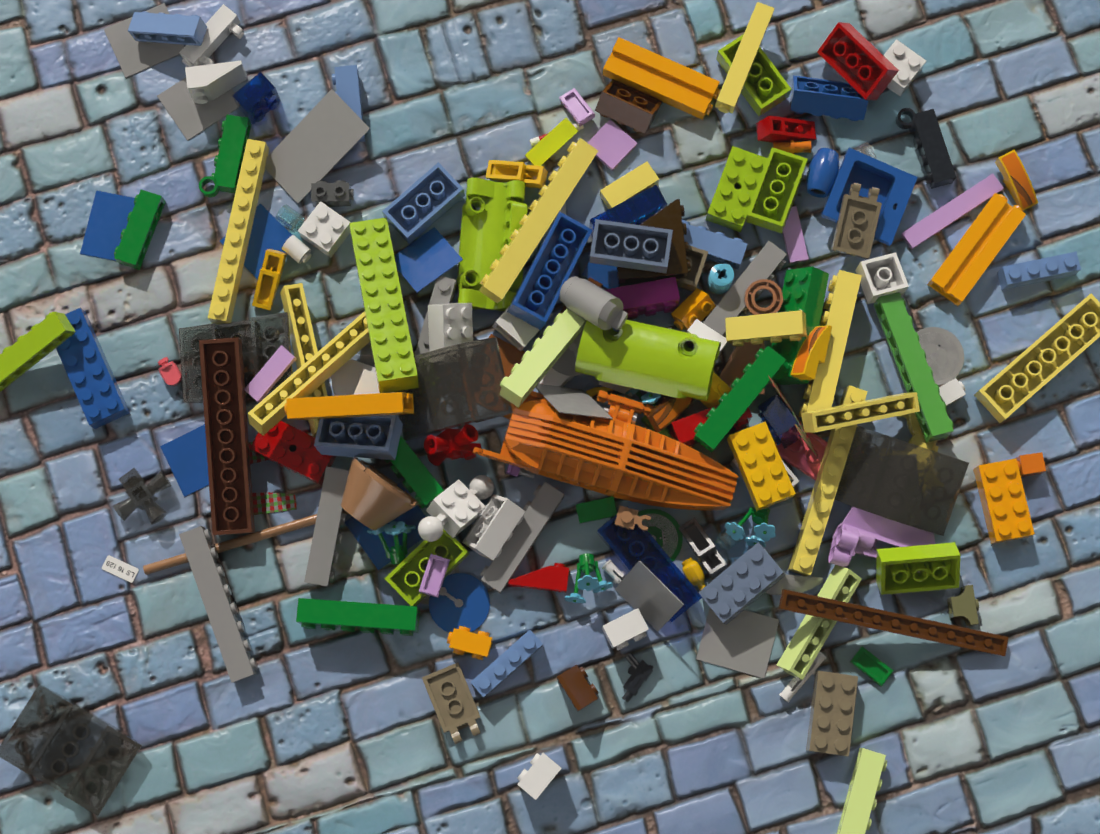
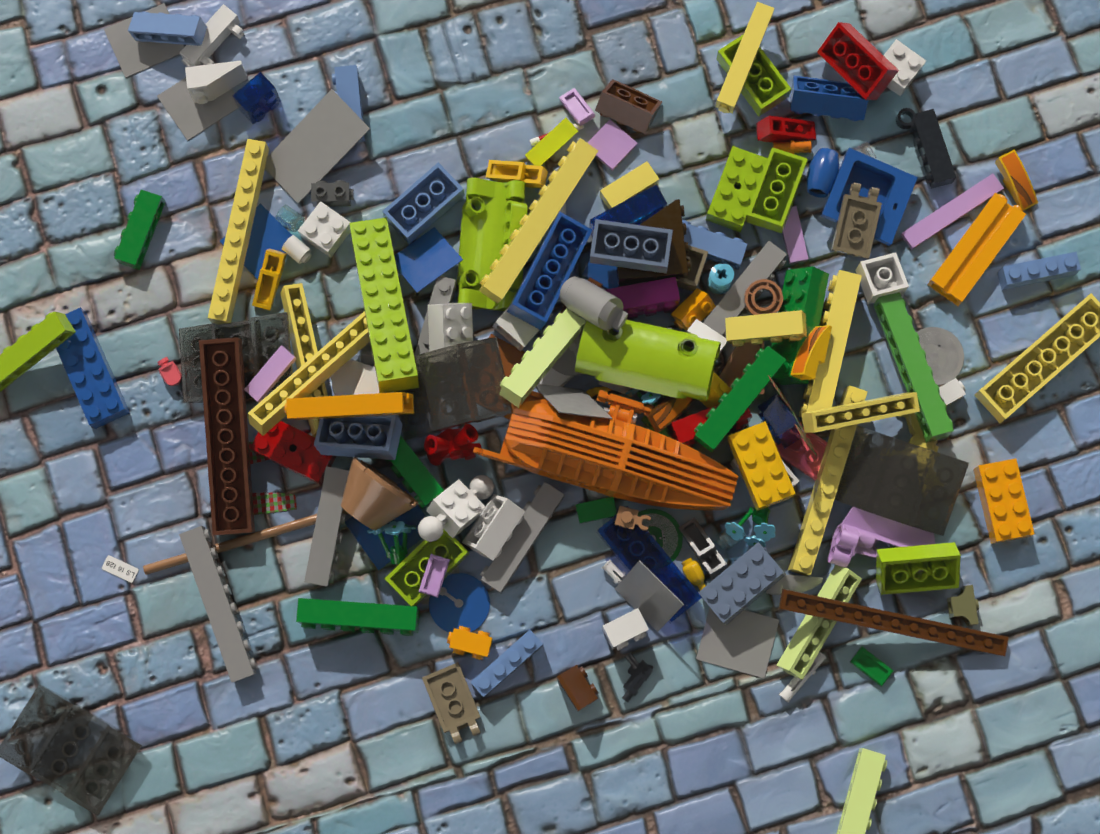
(105, 224): blue piece -> none
(142, 495): clear smoke brick -> none
(188, 460): blue piece -> none
(230, 156): green hinge -> none
(514, 471): piece -> none
(539, 775): white brick -> none
(547, 578): red slope -> none
(587, 564): plant -> none
(661, 78): light orange brick -> none
(832, 713): dark tan brick -> none
(1031, 464): orange brick -> none

